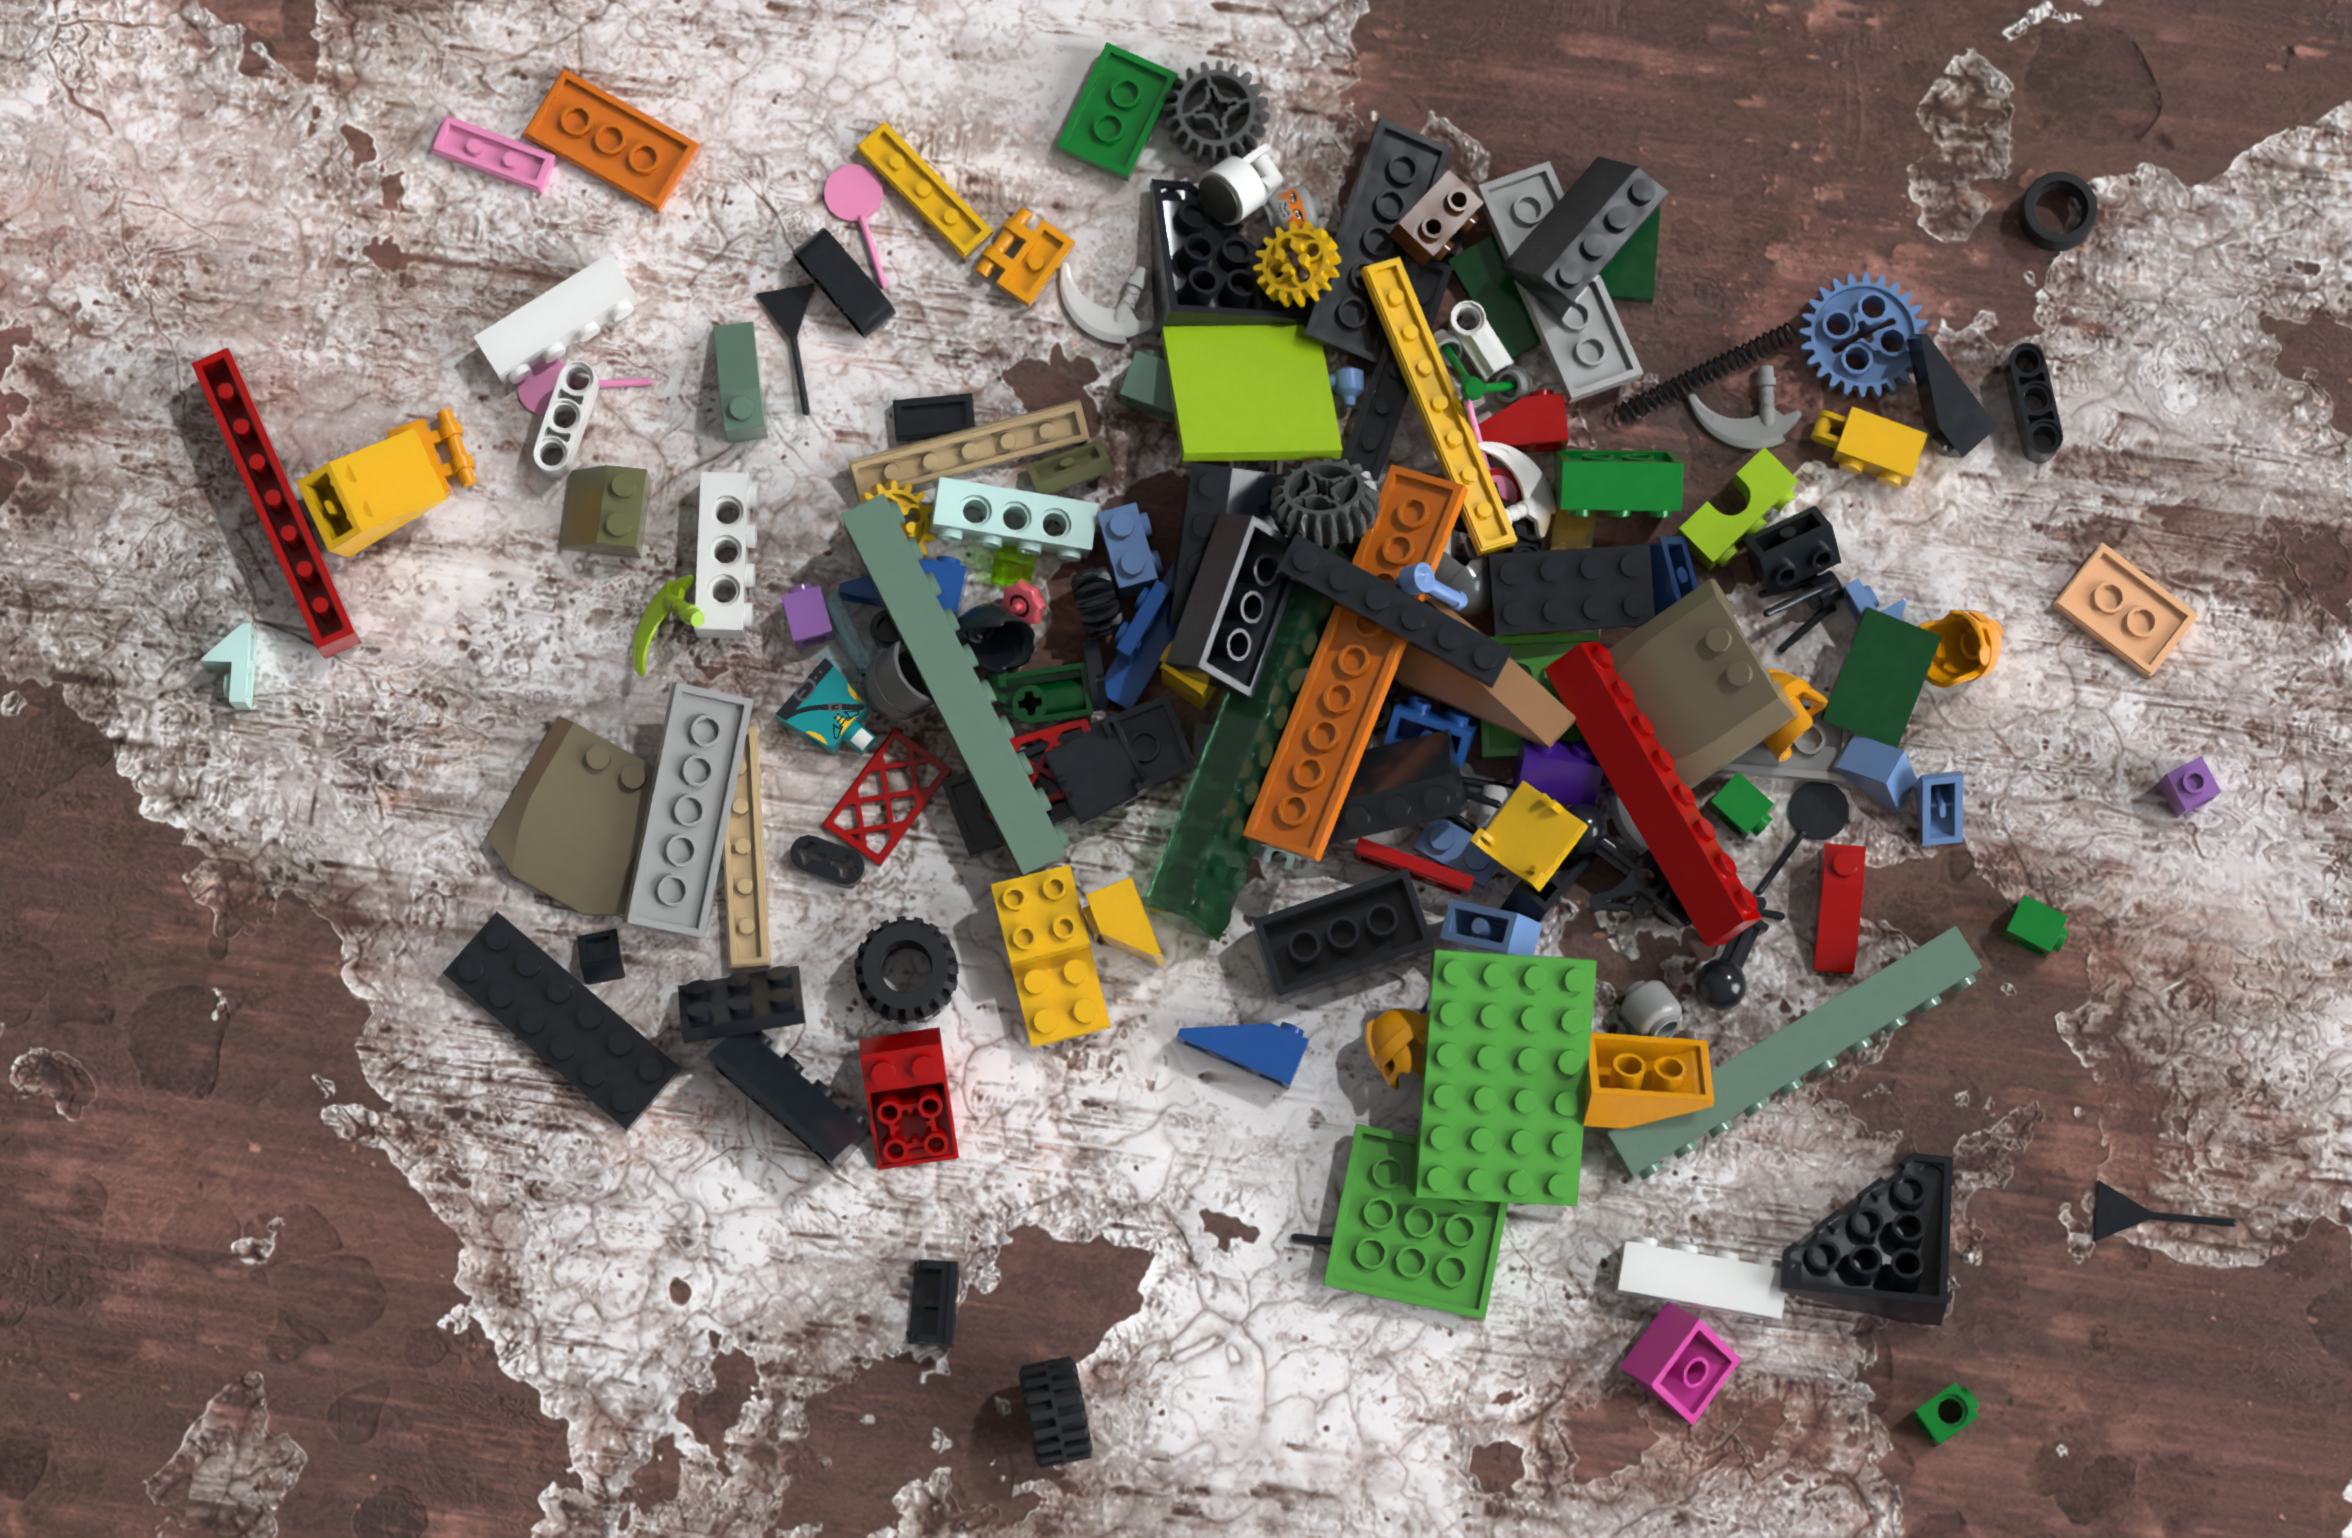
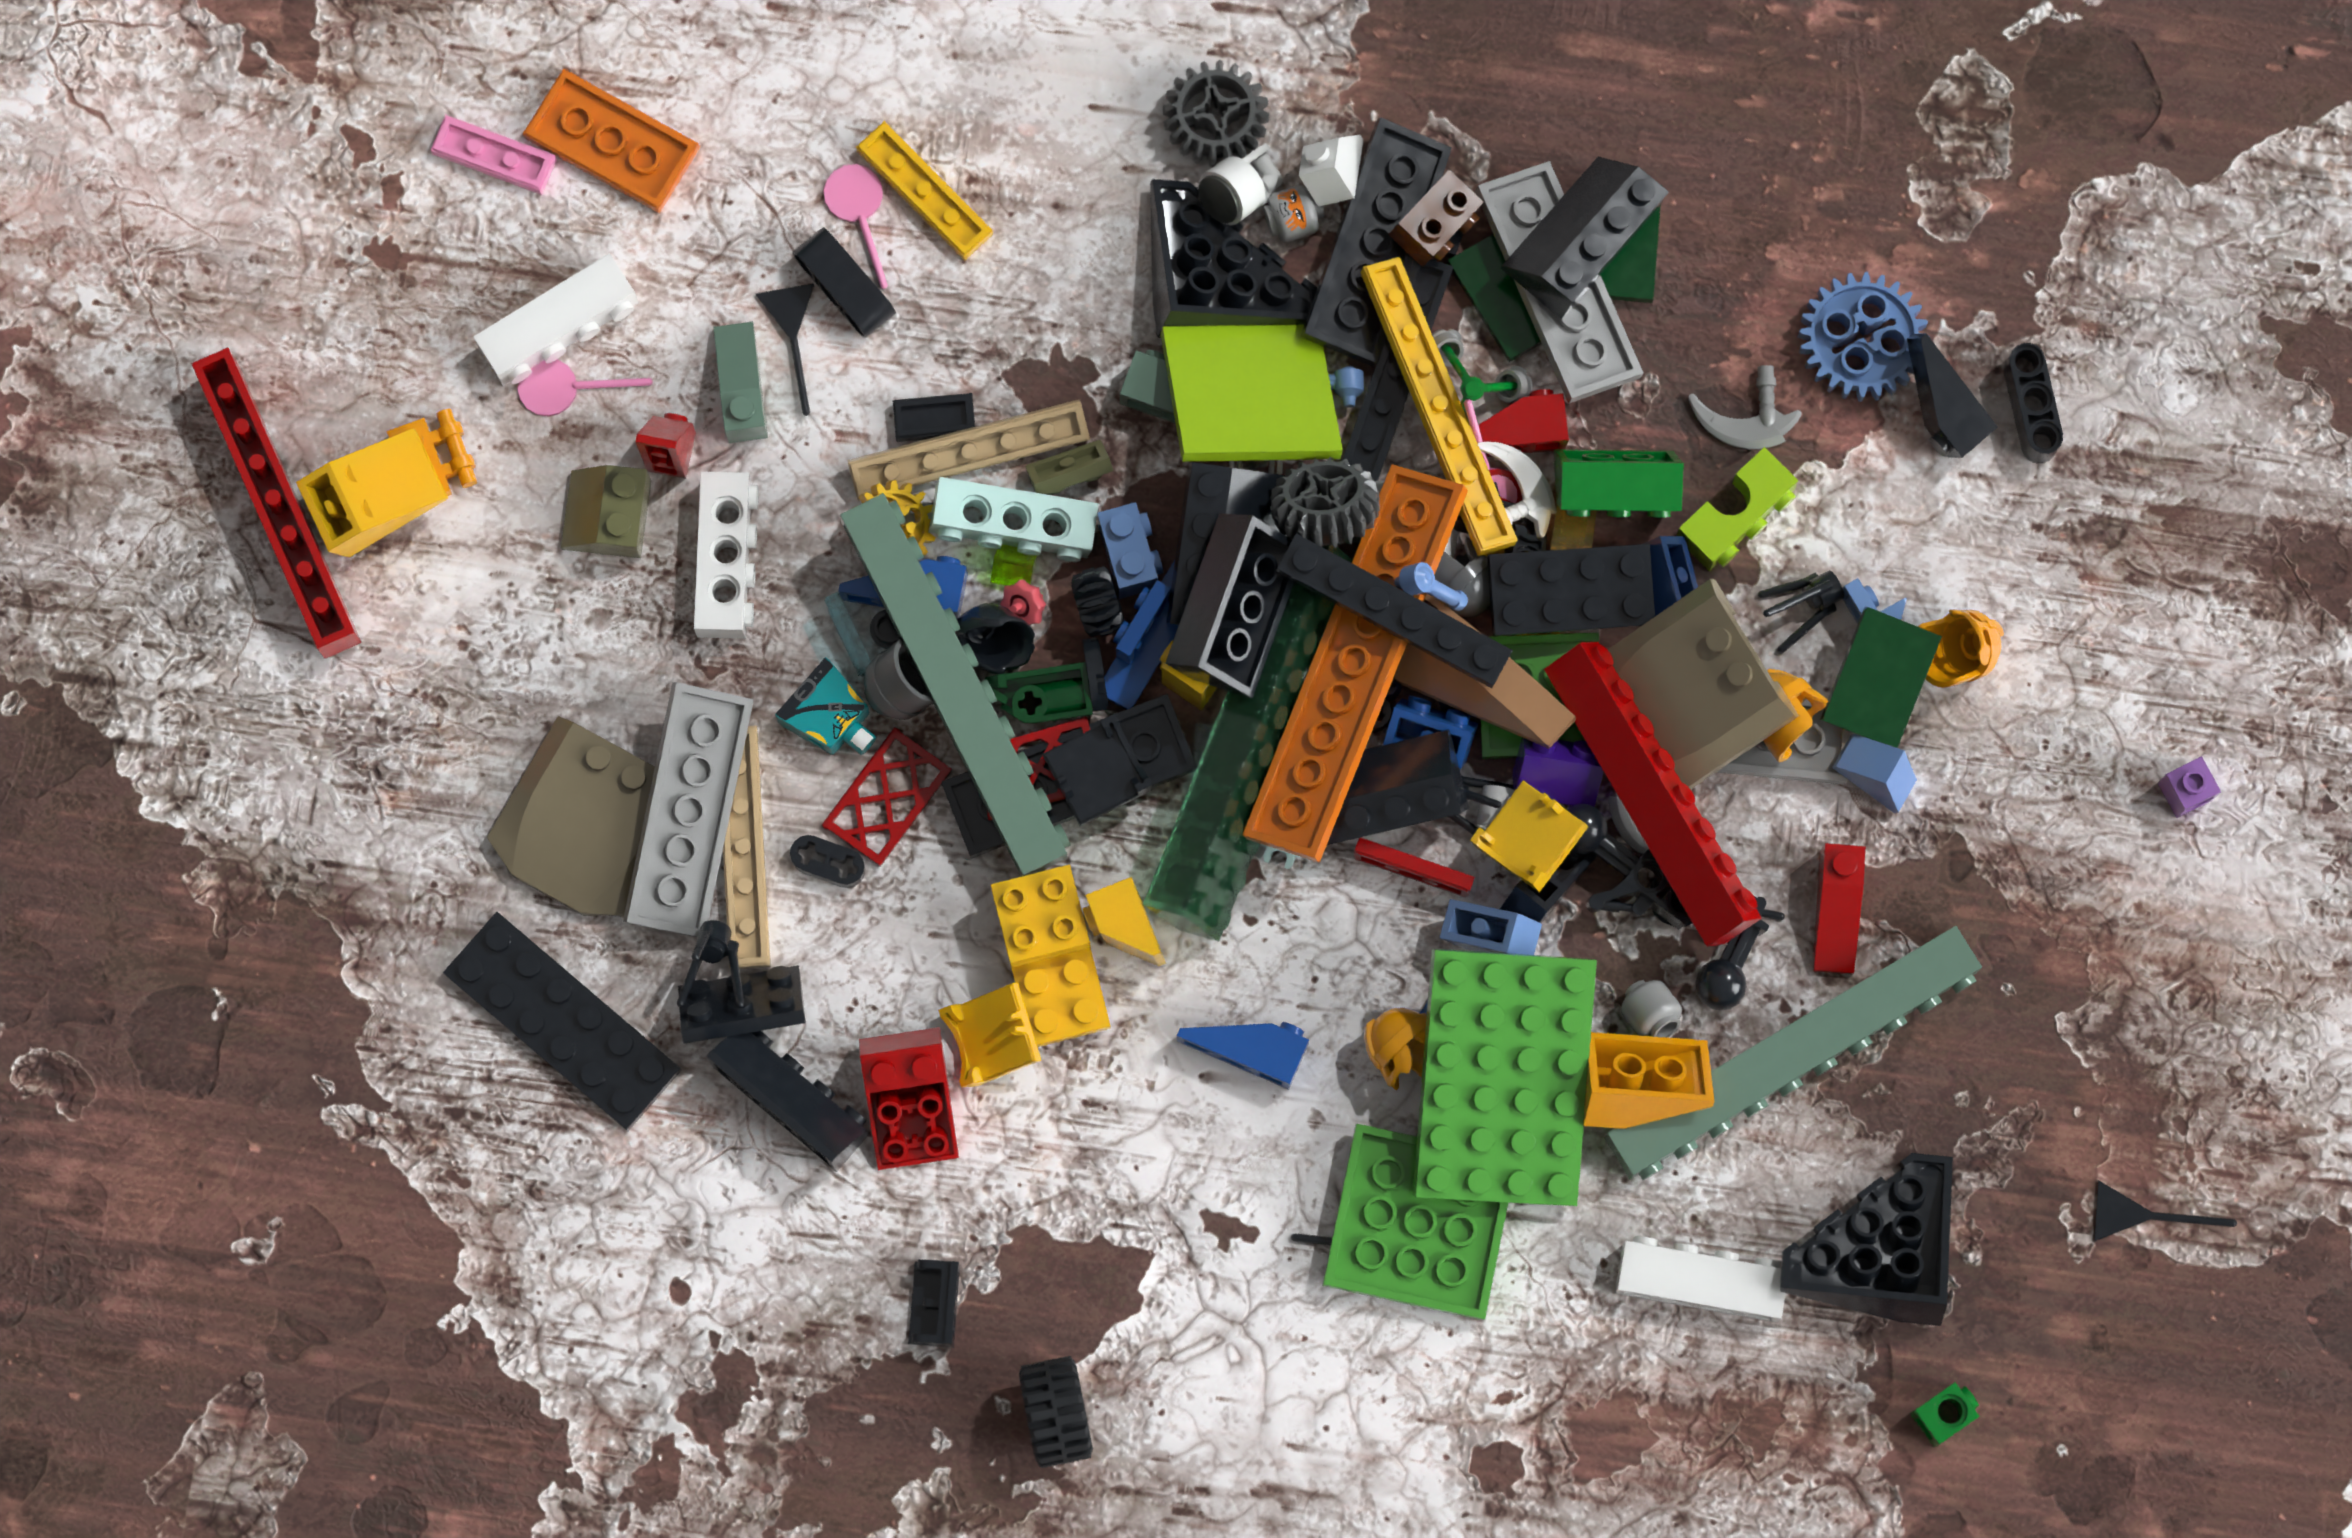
(236, 654): light aqua slope -> none
(566, 399): white beam -> none
(600, 957): black slope -> none
(667, 444): none -> red slope
(667, 599): lime piece -> none
(712, 946): none -> black plant
(807, 615): medium lavender brick -> none
(899, 936): black tyre -> none
(992, 1035): none -> yellow piece
(1034, 263): light orange plate -> none
(1102, 322): white piece -> none
(1117, 112): green plate -> none
(1290, 284): yellow gear -> none
(1331, 169): none -> white slope
(1342, 935): black brick -> none
(1452, 848): medium blue plate -> none
(1481, 343): white piece -> none
(1680, 1362): dark pink slope -> none
(1706, 366): black piece -> none
(1742, 807): green brick -> none
(1792, 550): black brick -> none
(1816, 813): black piece -> none
(1871, 445): yellow brick -> none
(1940, 807): medium blue slope -> none
(2036, 927): green brick -> none
(2067, 183): black tyre -> none
(2125, 610): light nougat tile -> none

